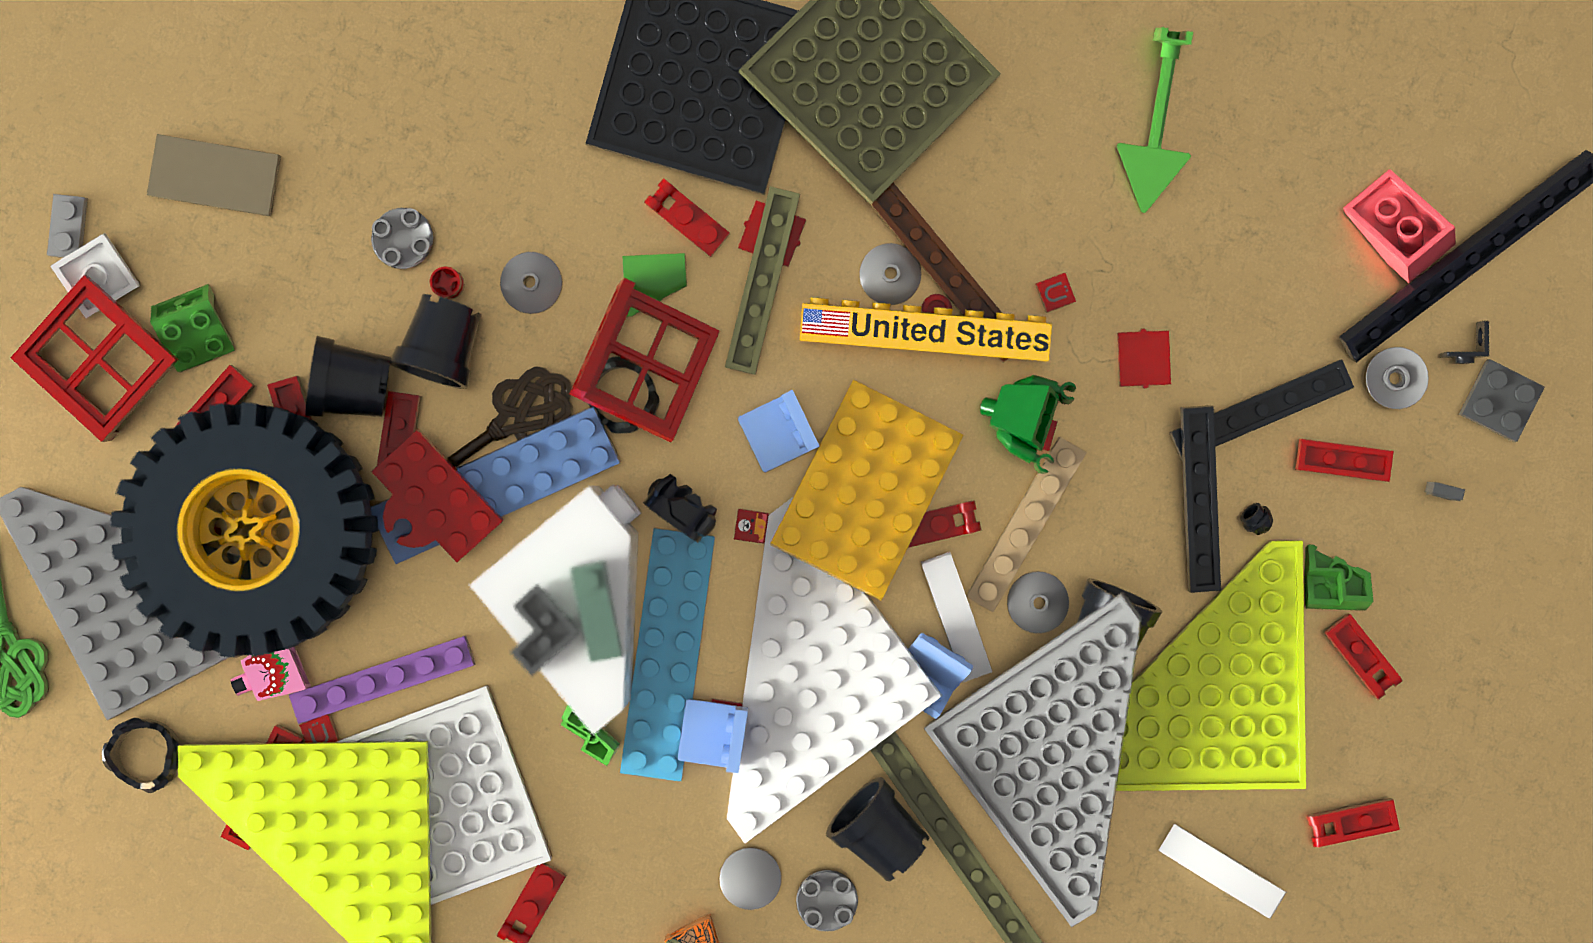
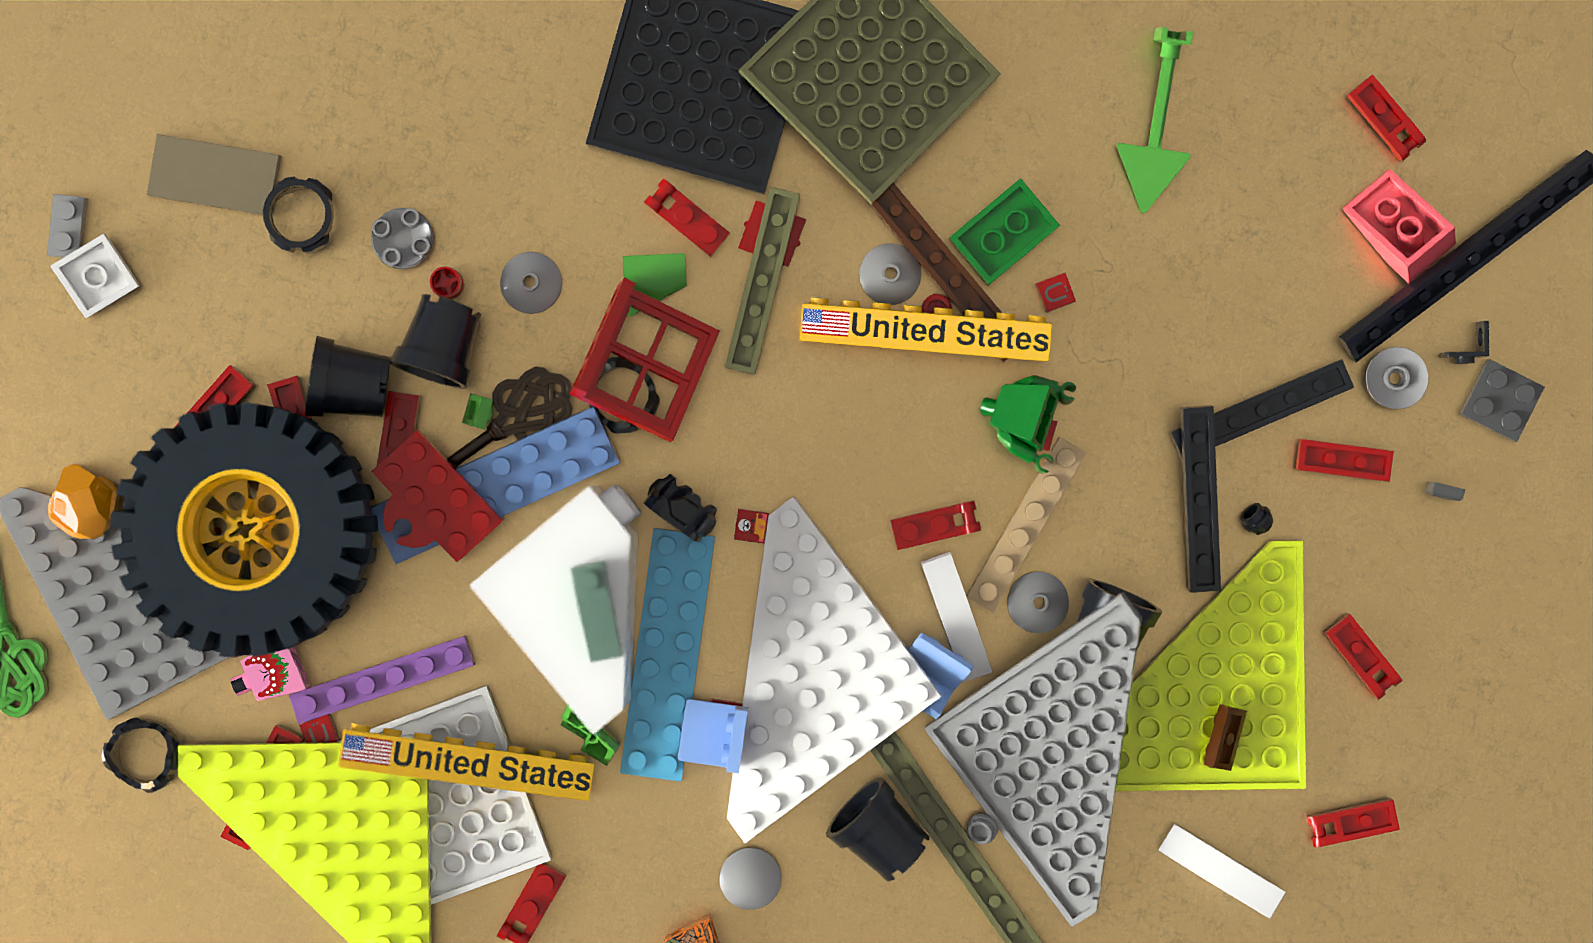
(65, 390): red window -> none
(83, 503): none -> light orange helmet
(191, 328): bright green bracket -> none
(288, 186): none -> black piece
(466, 764): none -> yellow brick
(478, 411): none -> bright green plate
(551, 630): dark grey plate -> none
(778, 431): light blue bracket -> none
(827, 900): light grey dish -> none
(866, 490): yellow plate -> none
(982, 829): none -> light grey plate
(1004, 231): none -> green plate
(1144, 358): red piece -> none
(1225, 737): none -> reddish brown plate
(1334, 583): bright green slope -> none
(1386, 117): none -> red plate

